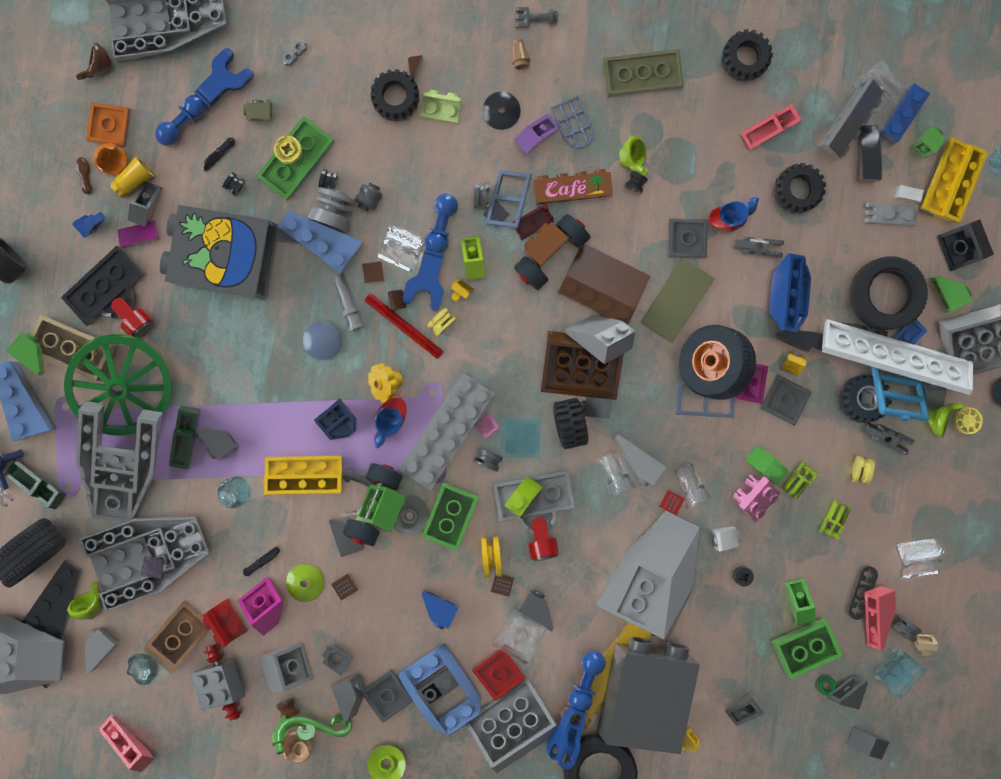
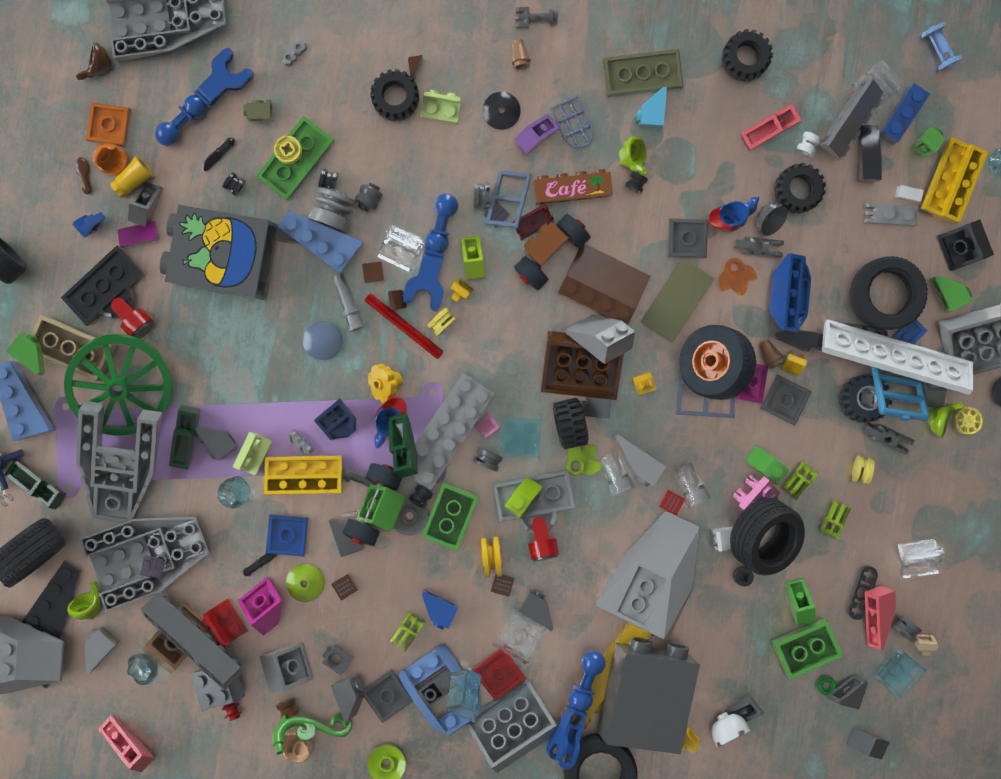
(191, 641): none -> dark grey brick
(252, 453): none -> yellowish green bracket
(286, 535): none -> blue plate
(297, 441): none -> light grey piece
(402, 446): none -> dark green slope
(408, 630): none -> lime arm
(420, 496): none -> black wheel
(464, 694): none -> clear light blue slope
(585, 457): none -> lime plate
(644, 383): none -> yellow tile
(653, 111): none -> medium azure slope
(728, 728): none -> white cylinder
(736, 279): none -> clear orange plate
(754, 524): none -> black tyre
(771, 218): none -> dark grey piece
(771, 355): none -> medium nougat cone
(809, 144): none -> white wheel
(941, 45): none -> light blue hose

